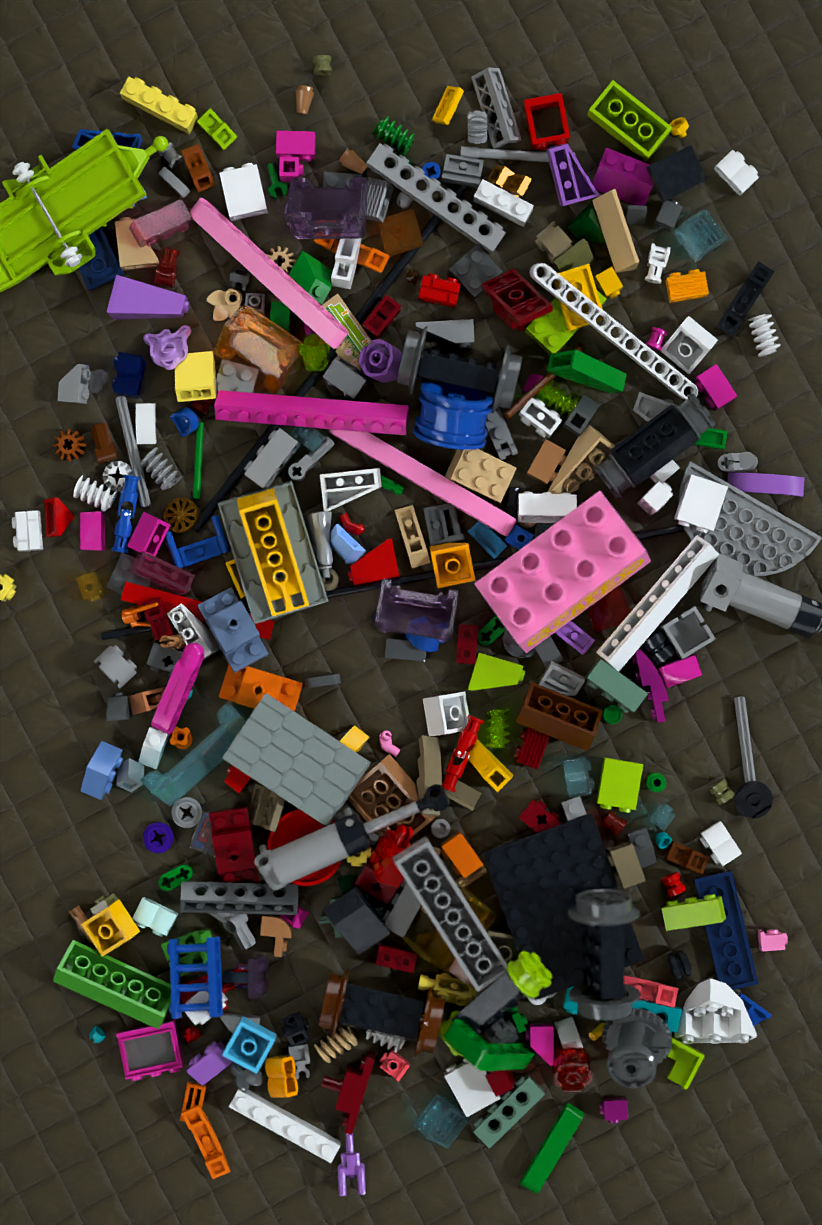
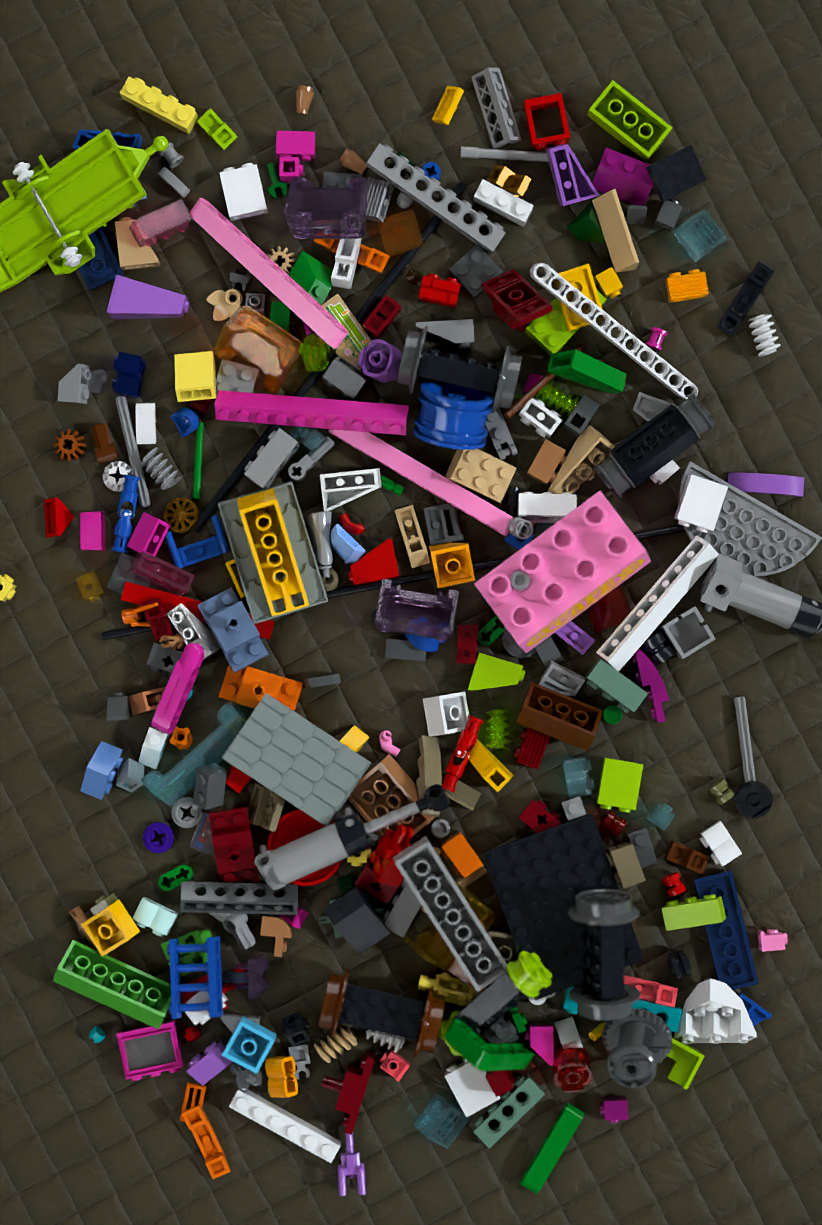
(28, 531): white brick -> none
(93, 494): white piece -> none
(115, 666): light grey brick -> none
(167, 270): clear red connector -> none
(168, 348): lavender tile -> none
(198, 168): dark orange brick -> none
(209, 786): none -> dark grey brick
(322, 65): olive wheel -> none
(390, 133): green piece -> none
(396, 957): dark red brick -> none
(462, 170): dark grey plate -> none
(477, 127): light grey gear -> none
(487, 539): dark azure tile -> none
(520, 528): none -> light grey wheel
(520, 580): none -> light grey tile
(553, 241): dark tan brick -> none
(574, 257): olive tile -> none
(650, 779): green brick -> none
(655, 497): white brick -> none
(657, 260): white connector -> none
(663, 840): teal hinge -> none
(679, 127): yellow tile -> none
(680, 671): dark pink piece -> none
(688, 345): white slope -> none
(713, 438): green tile -> none
(715, 387): dark pink brick -> none
(728, 462): light grey piece -> none
(736, 172): white brick -> none

